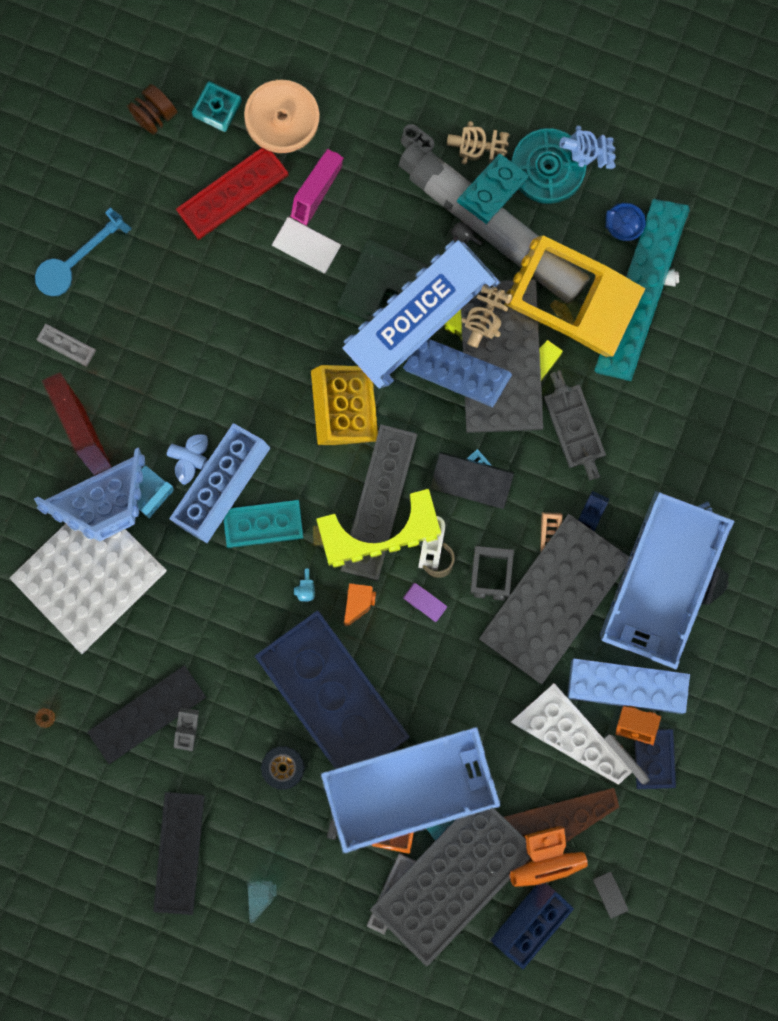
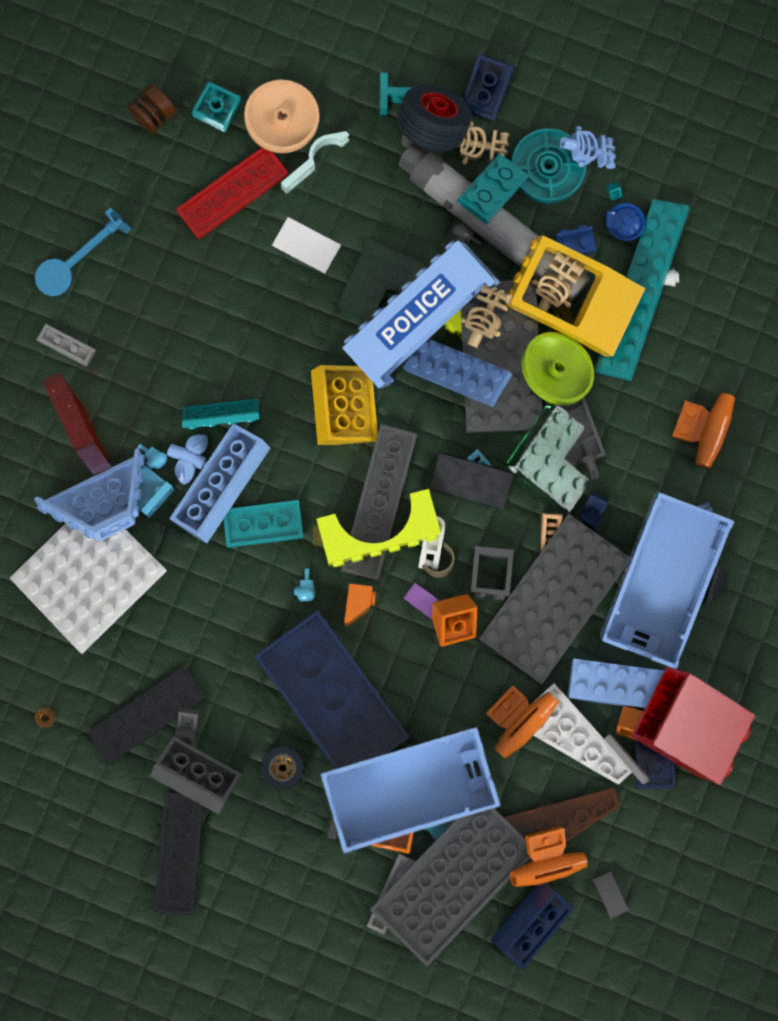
(154, 457): none -> medium azure piece
(195, 775): none -> dark grey brick
(219, 413): none -> teal piece
(260, 897): clear light blue slope -> none
(309, 166): none -> light aqua piece
(316, 187): dark pink slope -> none
(392, 94): none -> teal bracket
(434, 117): none -> black wheel
(454, 619): none -> orange slope
(488, 86): none -> dark blue slope
(519, 718): none -> orange plate
(541, 458): none -> clear green piece
(552, 291): none -> tan torso
(557, 368): none -> lime dish
(579, 240): none -> blue bracket
(614, 190): none -> teal piece
(693, 725): none -> brick
(707, 428): none -> orange plate

